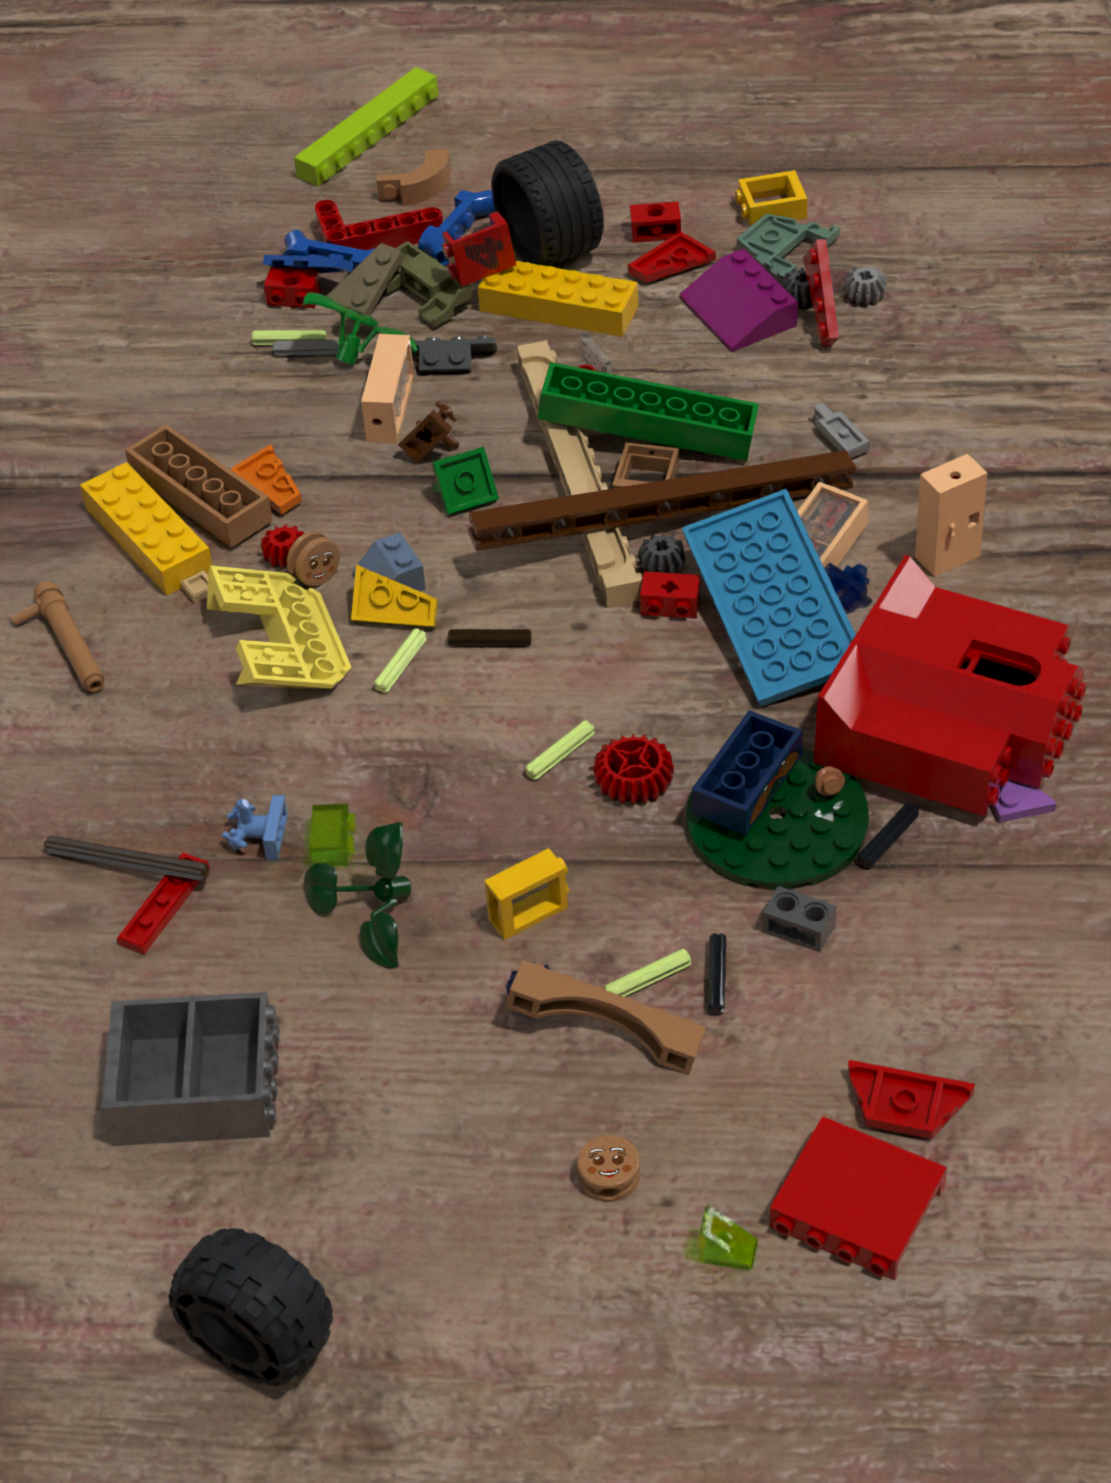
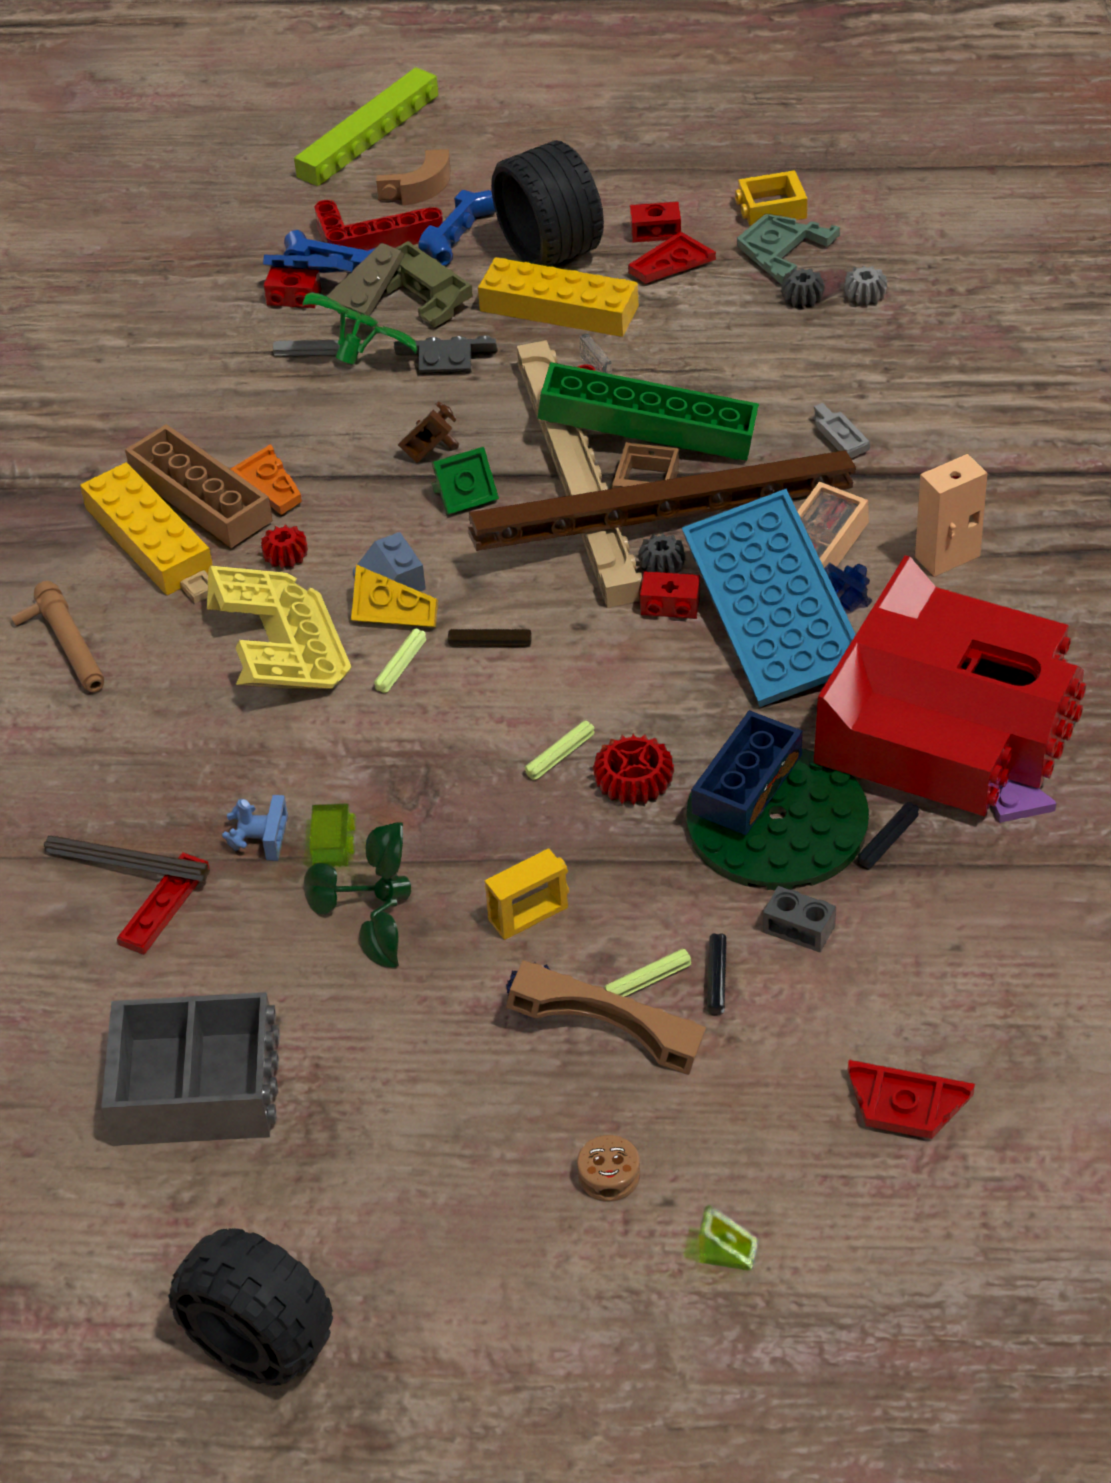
(268, 337): yellowish green axle -> none
(313, 559): medium nougat head -> none
(387, 388): light nougat brick -> none
(480, 252): red panel -> none
(740, 301): magenta slope -> none
(820, 286): red wing -> none
(829, 781): nougat plate -> none
(856, 1197): red panel -> none

